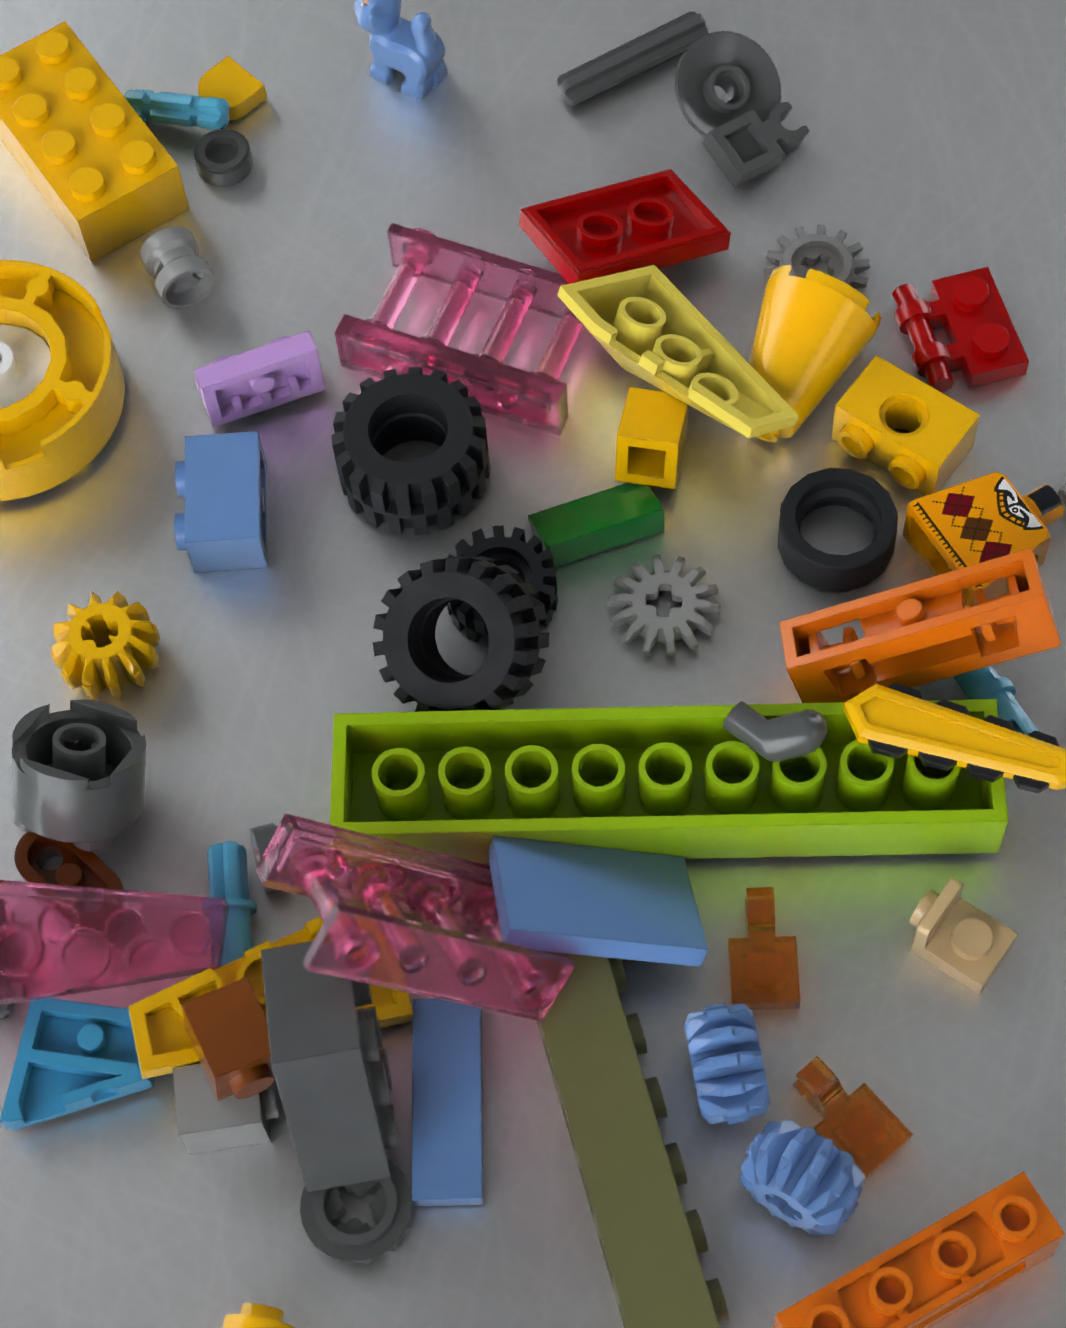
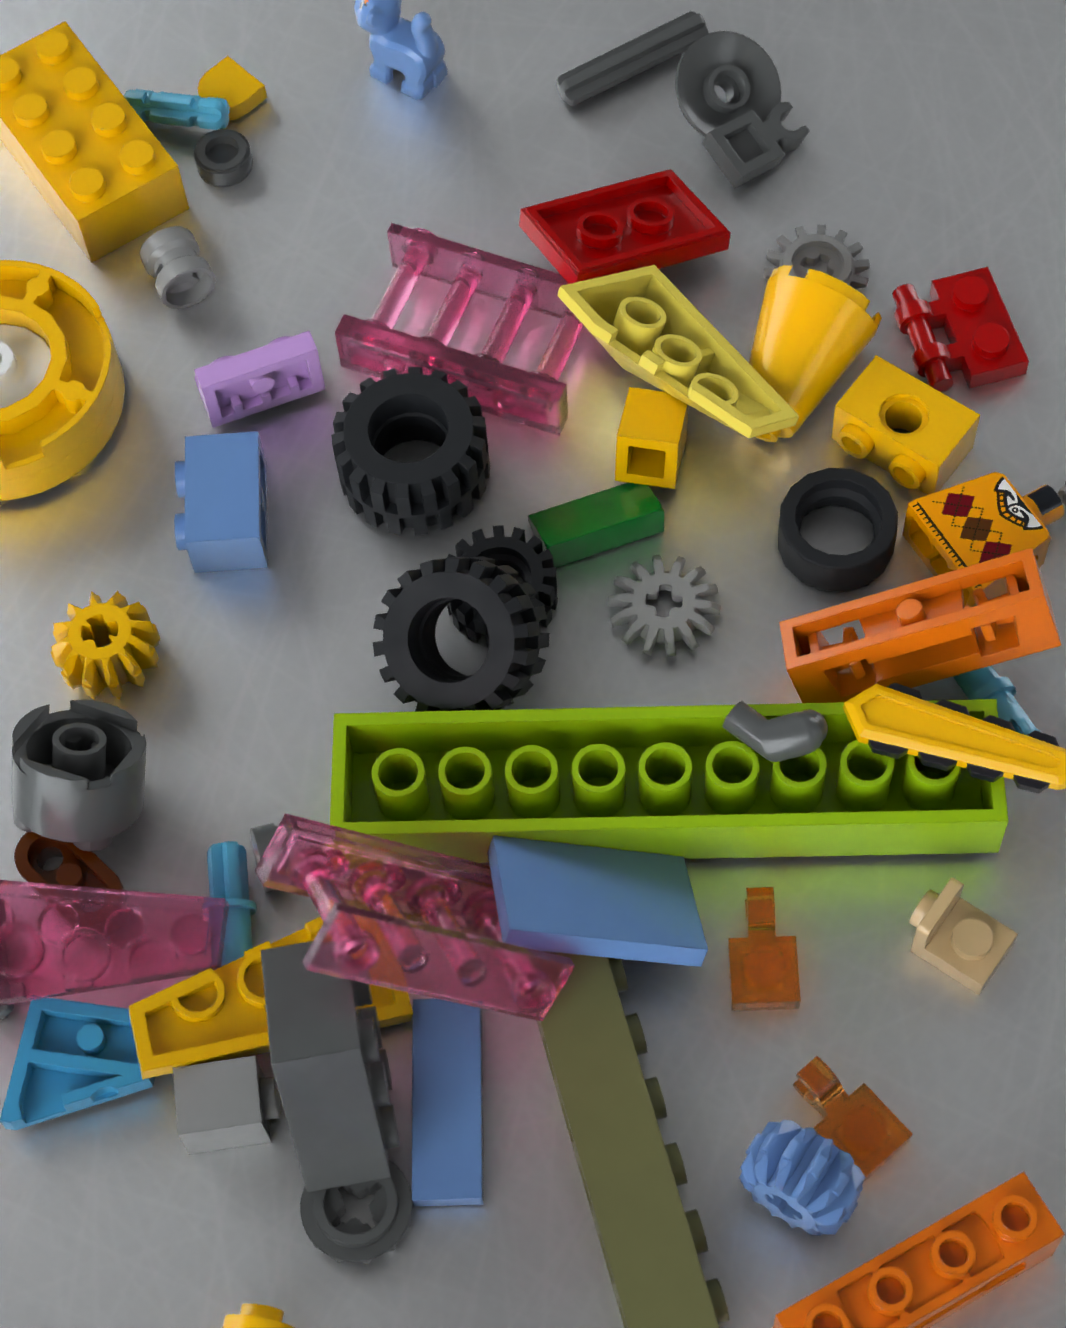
(231, 1039): dark orange brick -> none
(727, 1063): medium blue gear -> none

